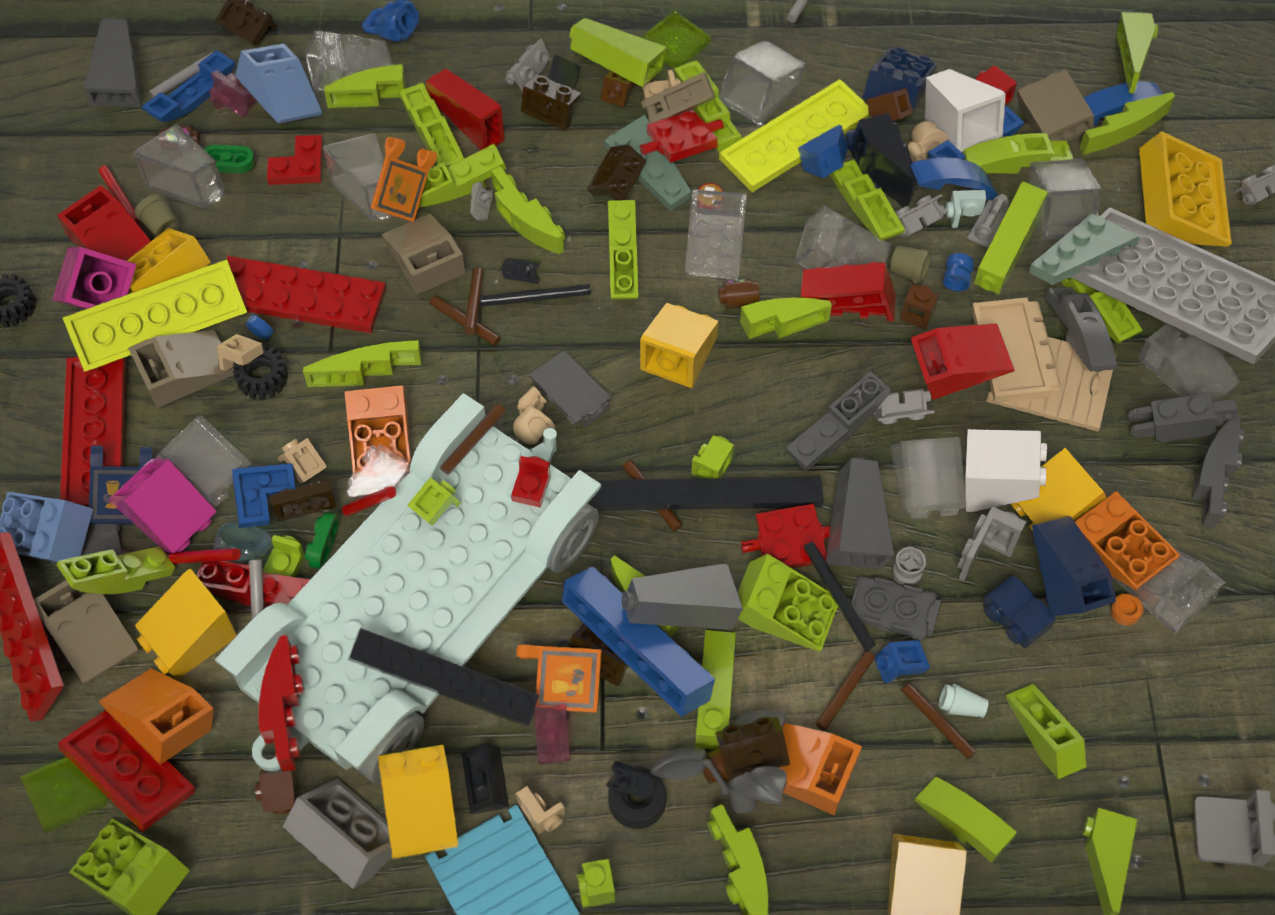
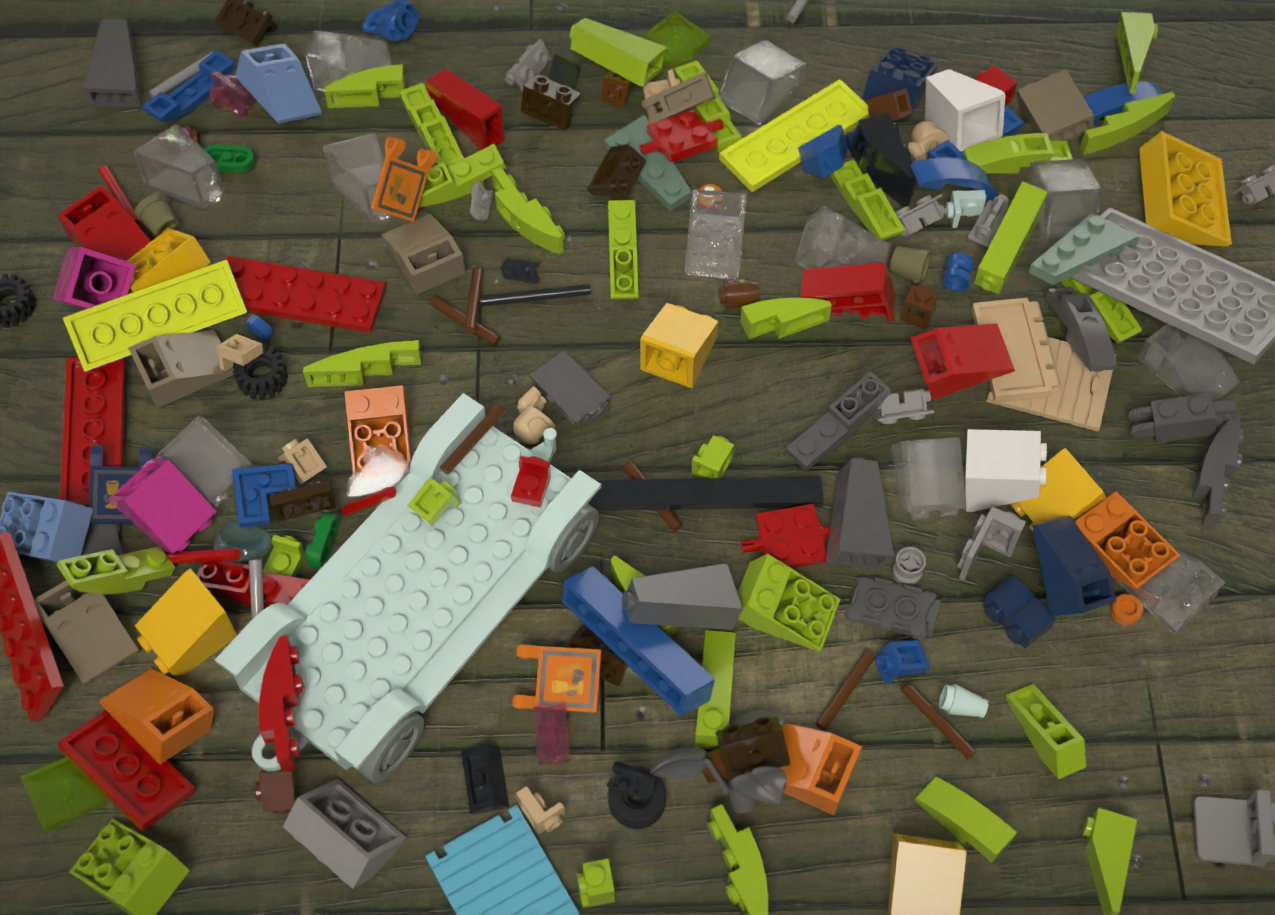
(300, 168): red plate -> none
(418, 801): yellow slope -> none
(443, 677): black plate -> none
(839, 596): black bar -> none

